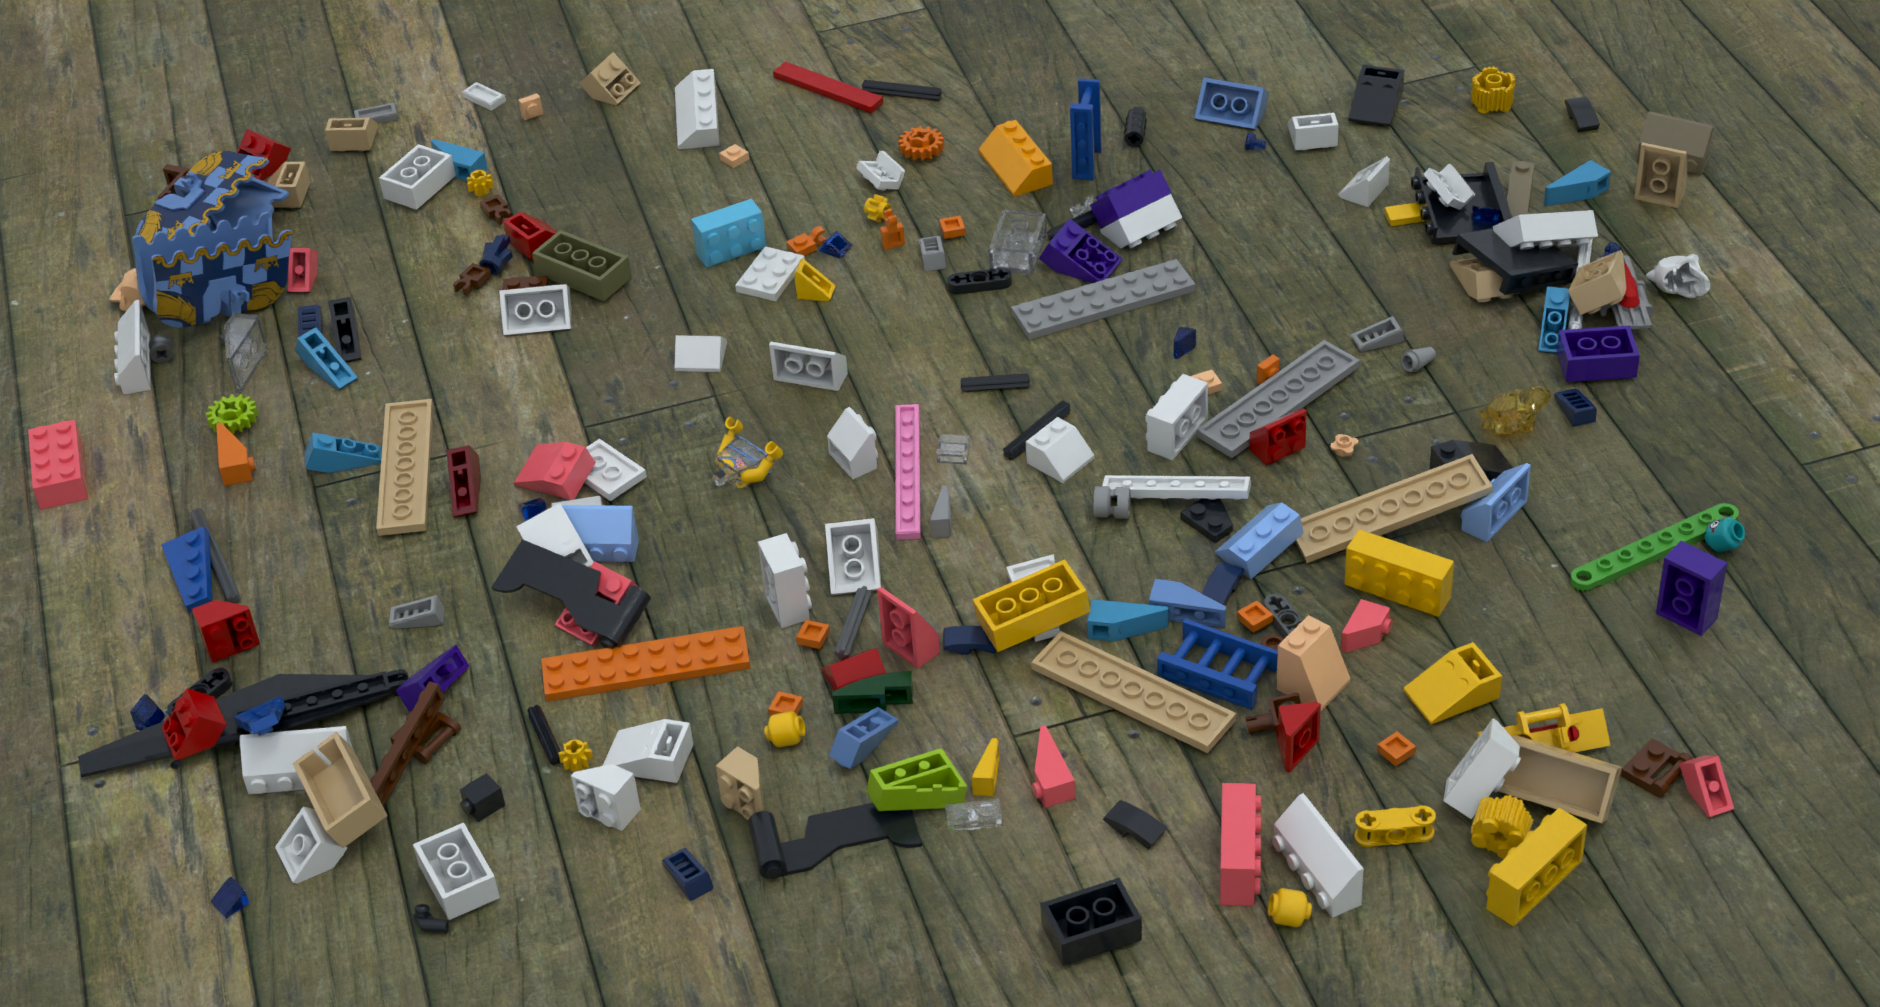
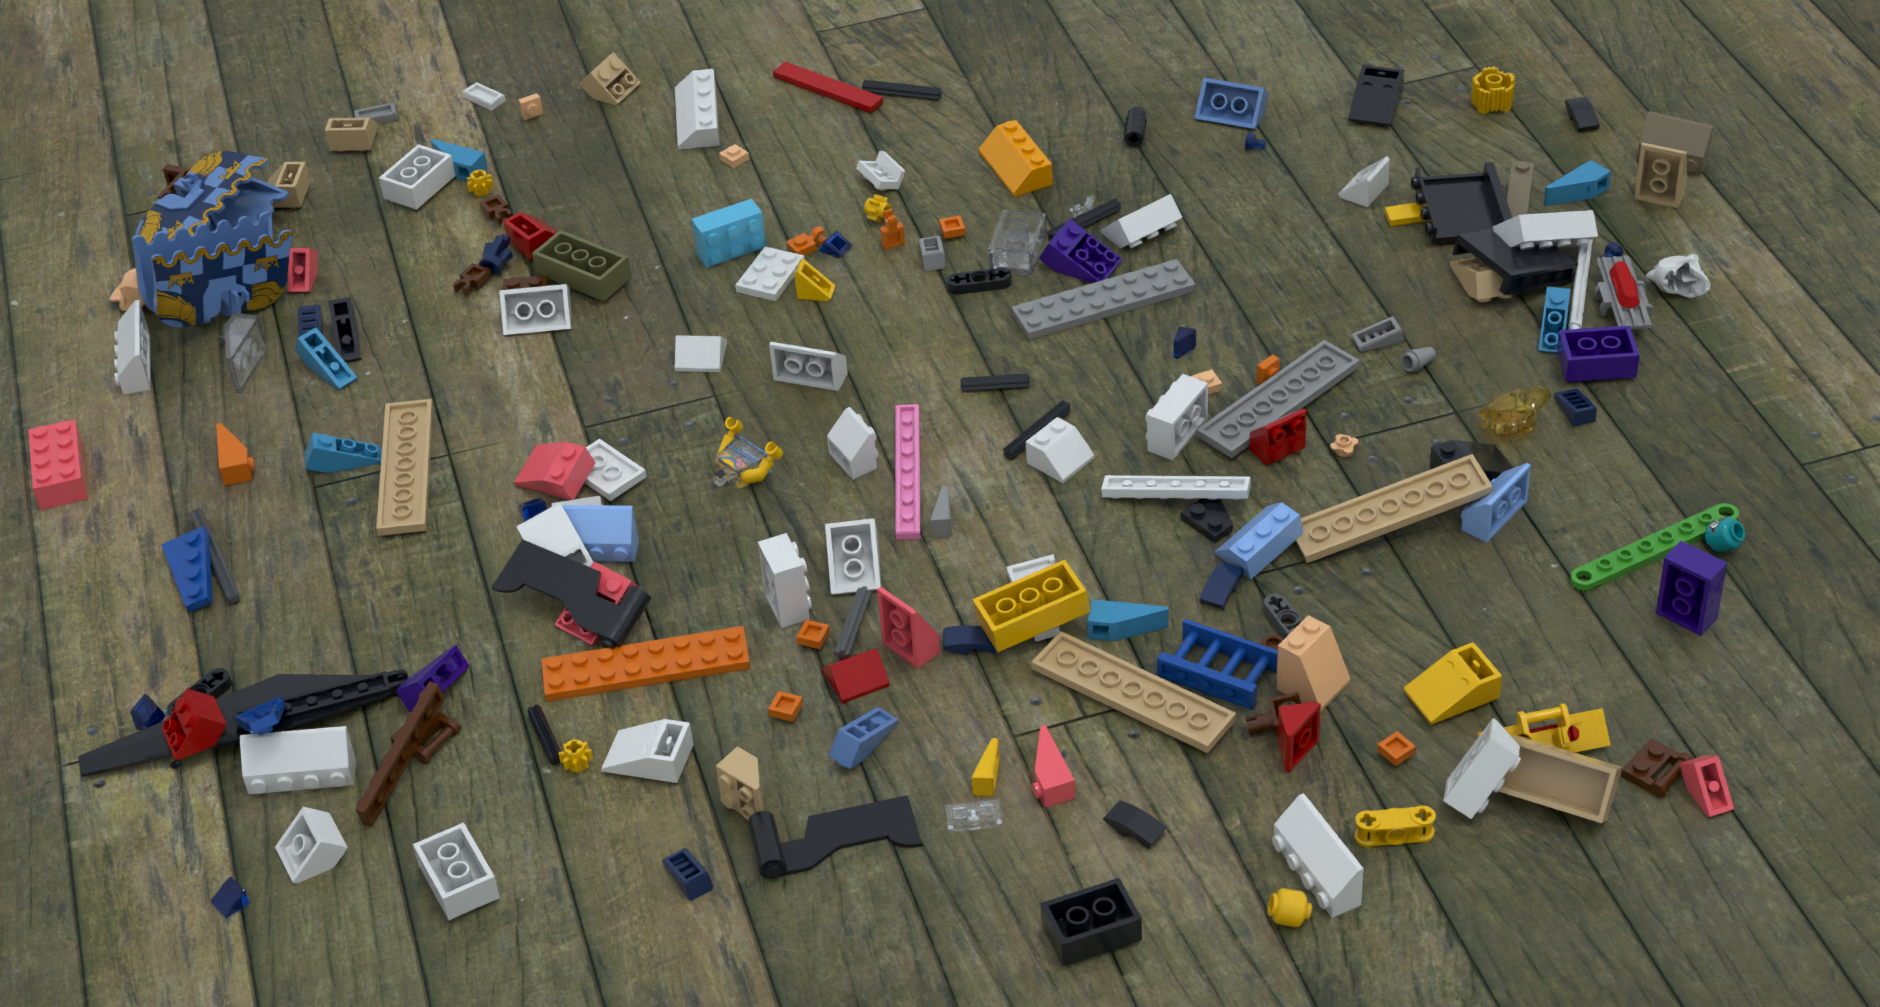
(164, 345): flat silver wheel -> none
(225, 628): red slope -> none
(233, 413): lime gear -> none
(263, 146): red slope -> none
(340, 790): tan piece -> none
(425, 613): light grey slope -> none
(427, 922): black arm -> none
(464, 480): dark red slope -> none
(481, 797): black brick -> none
(607, 795): white slope -> none
(785, 729): yellow head -> none
(874, 692): dark green slope -> none
(916, 783): lime wedge -> none
(921, 143): orange gear -> none
(953, 449): clear piece -> none
(1085, 129): blue fence -> none
(1103, 502): light grey wheel -> none
(1129, 197): dark purple brick -> none
(1187, 604): medium blue slope -> none
(1240, 844): coral brick -> none
(1255, 616): orange plate -> none
(1314, 131): white slope -> none
(1366, 626): coral slope -> none
(1399, 572): yellow brick -> none
(1450, 186): white bracket -> none
(1486, 214): clear blue slope -> none
(1500, 824): yellow brick -> none
(1535, 866): yellow brick -> none
(1599, 283): tan slope -> none

